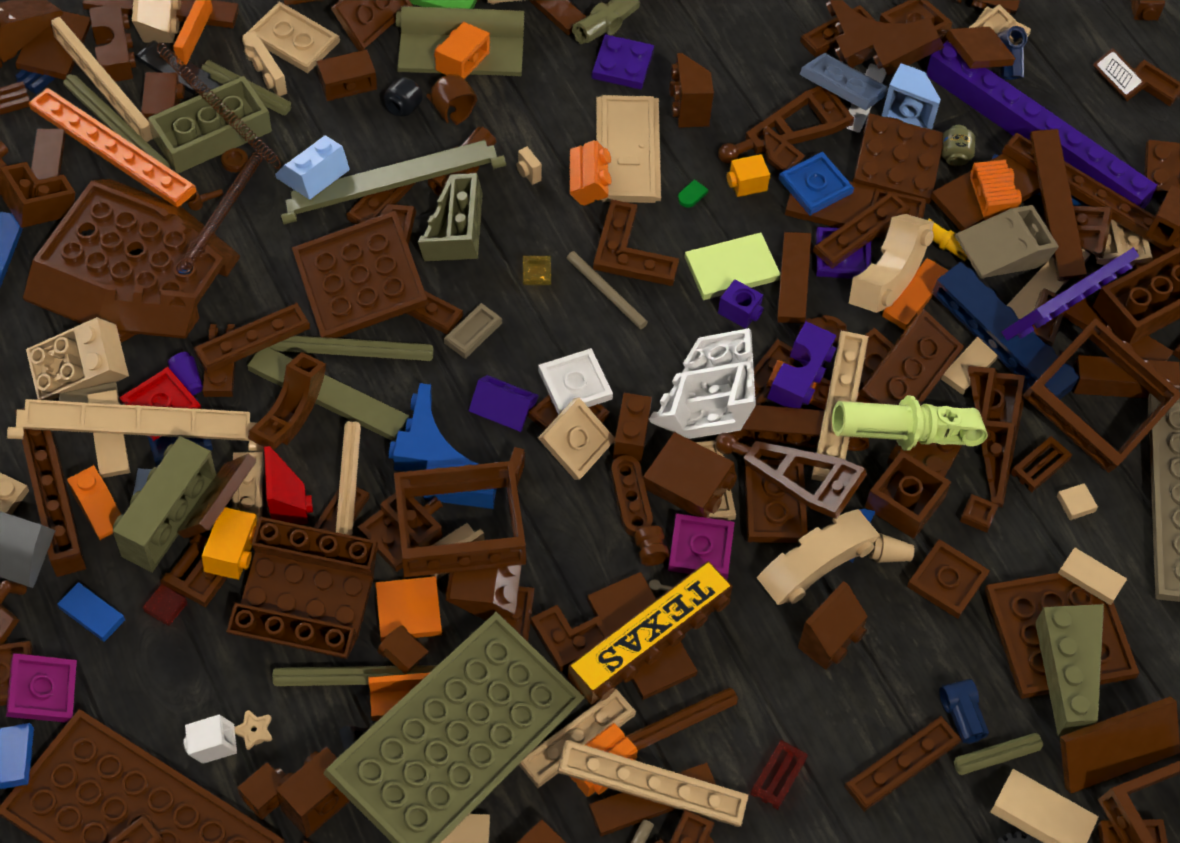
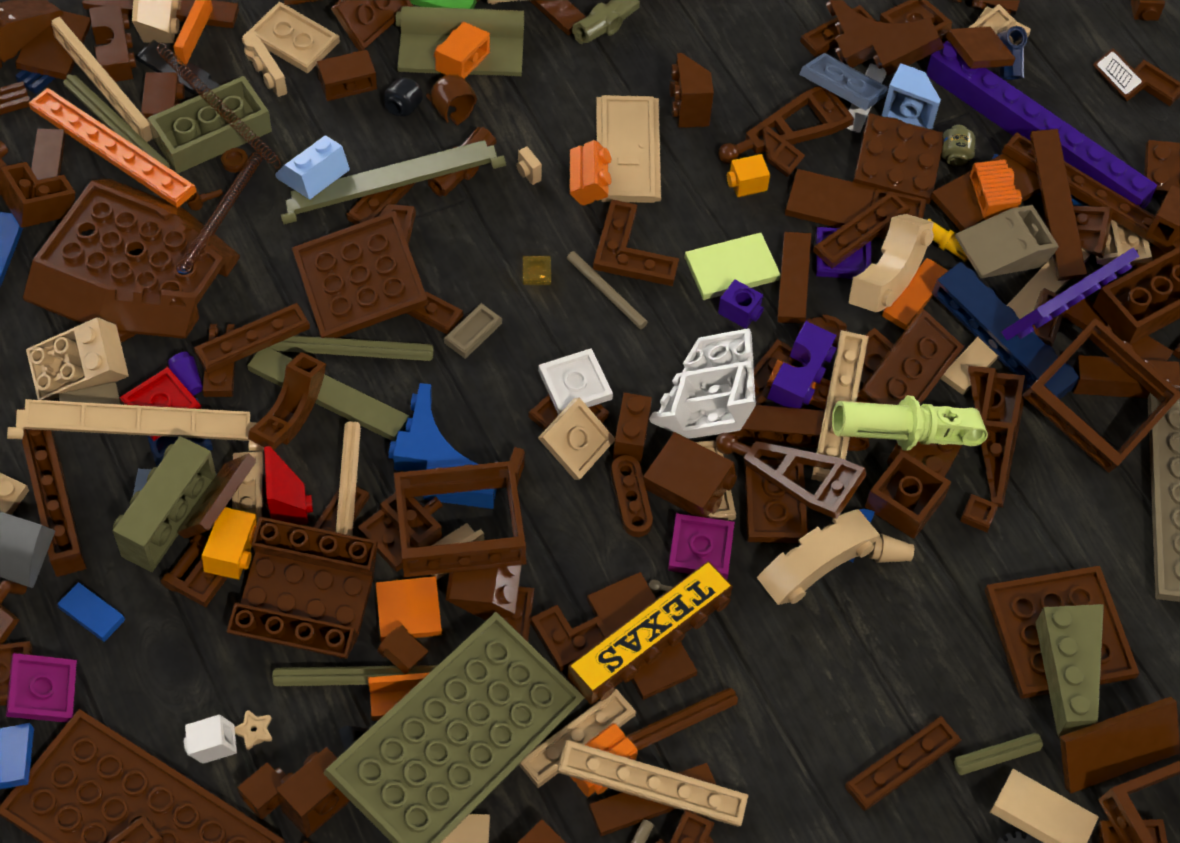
(95, 501): orange slope -> none
(110, 448): tan tile -> none
(165, 605): clear red tile -> none
(268, 98): olive axle -> none
(455, 225): olive wedge -> none
(502, 402): dark purple panel -> none
(623, 61): dark purple plate -> none
(651, 543): reddish brown wheel -> none
(692, 194): green piece -> none
(767, 795): clear red tile -> none
(816, 183): blue tile -> none
(833, 627): reddish brown slope -> none
(948, 578): reddish brown plate -> none
(962, 702): dark blue piece -> none
(1027, 477): reddish brown tile -> none
(1077, 501): tan tile -> none
(1092, 576): tan tile -> none

